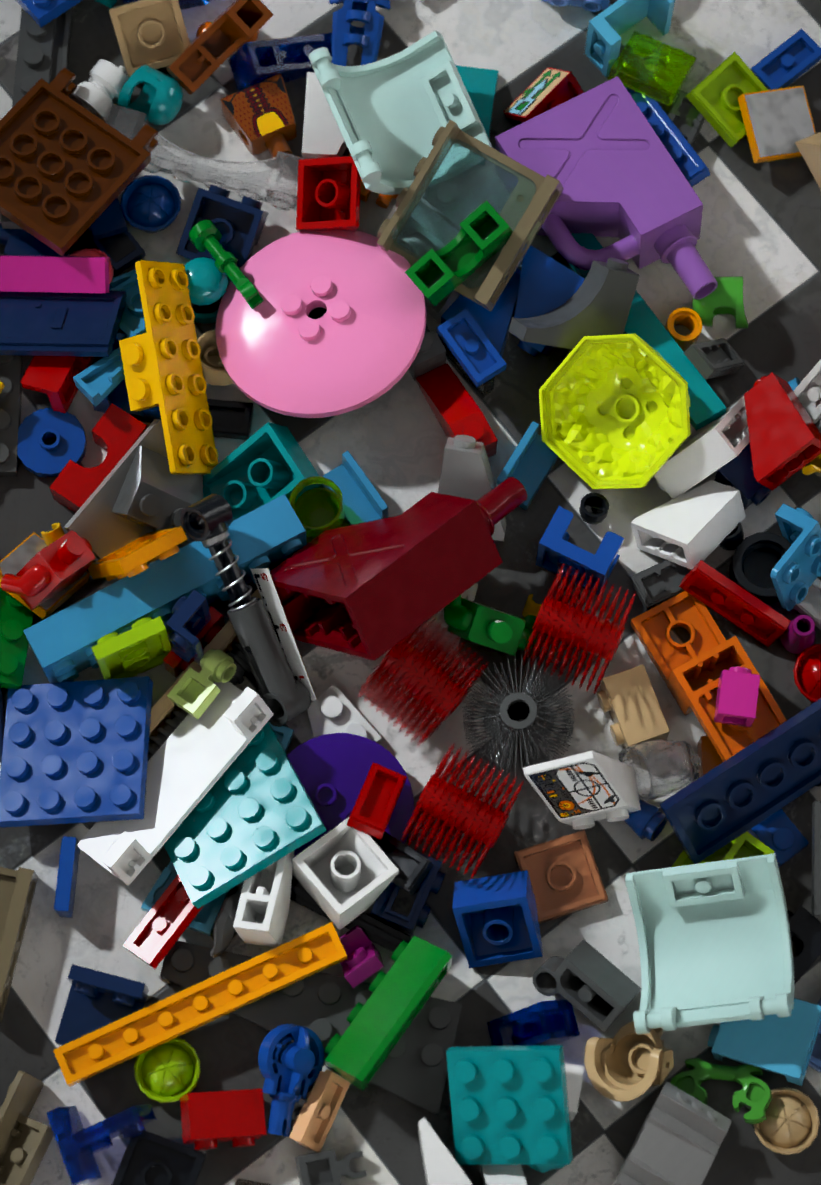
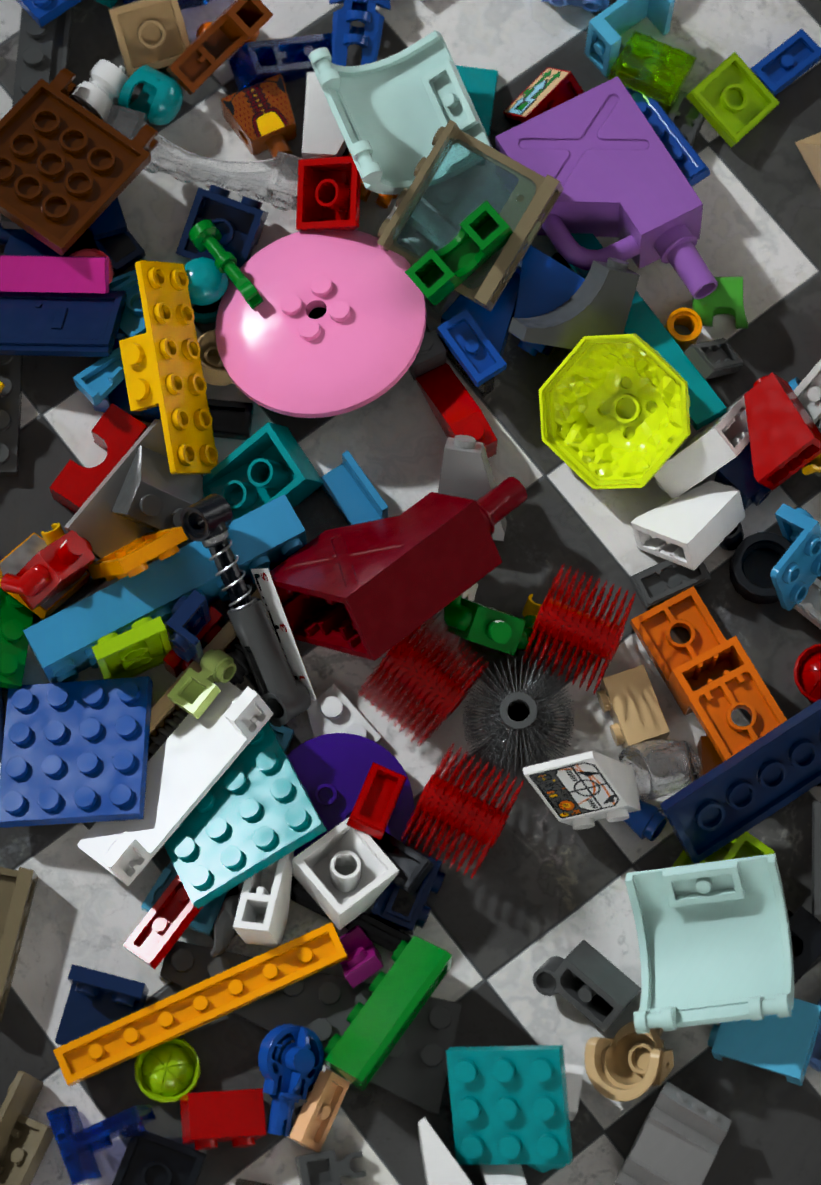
(50, 459): blue plate -> none
(55, 378): red panel -> none
(67, 877): blue tile -> none
(150, 203): blue hat -> none
(318, 507): clear neon green helmet -> none
(497, 919): blue slope -> none
(529, 463): dark azure panel -> none
(535, 1025): clear blue slope -> none
(556, 550): blue panel -> none
(562, 876): nougat tile -> none
(593, 508): black hinge -> none
(734, 603): red tile -> none
(737, 697): dark pink brick -> none
(754, 1094): bright green helmet -> none
(776, 122): flat silver tile -> none
(781, 836): blue plate -> none
(789, 1123): tan hat -> none
(798, 641): magenta cone -> none

